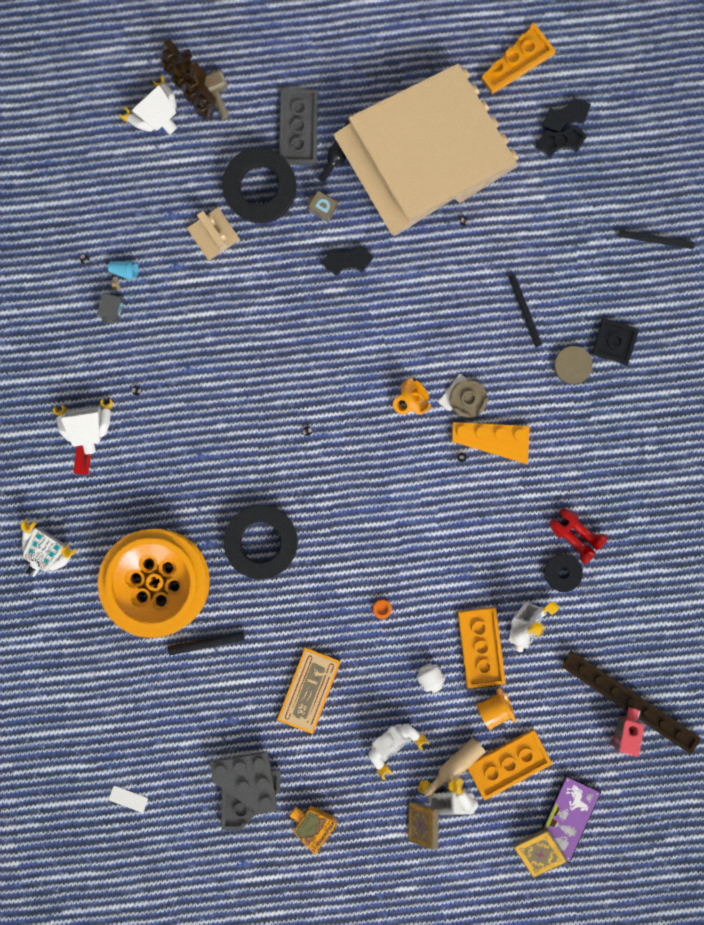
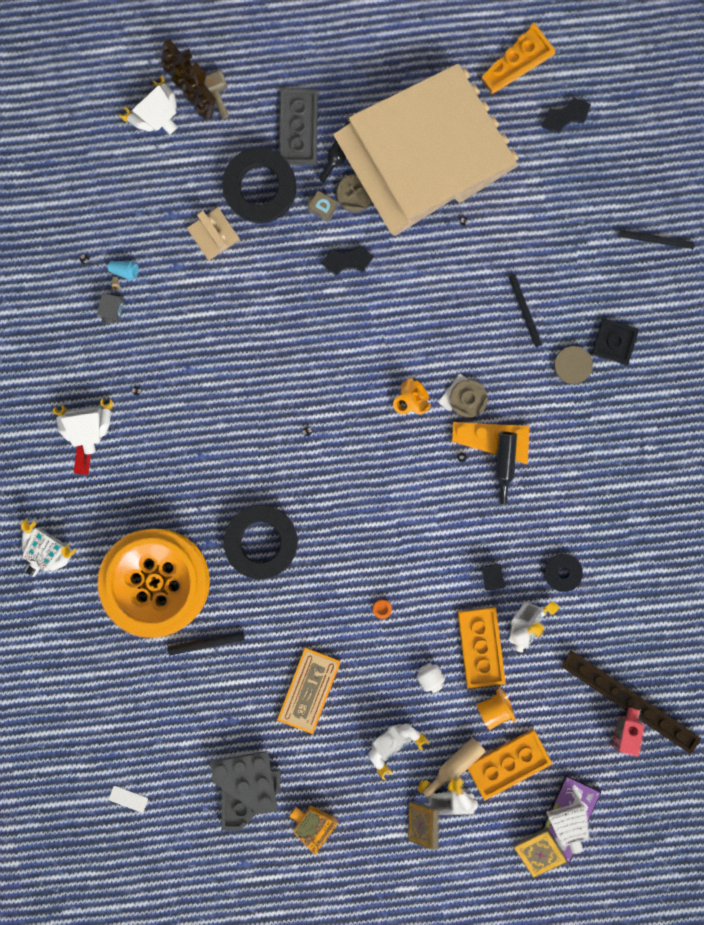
(352, 194): none -> dark tan tile
(492, 577): none -> black panel
(505, 462): none -> black piece
(554, 142): black tile -> none
(570, 825): none -> white torso
(594, 540): red piece -> none

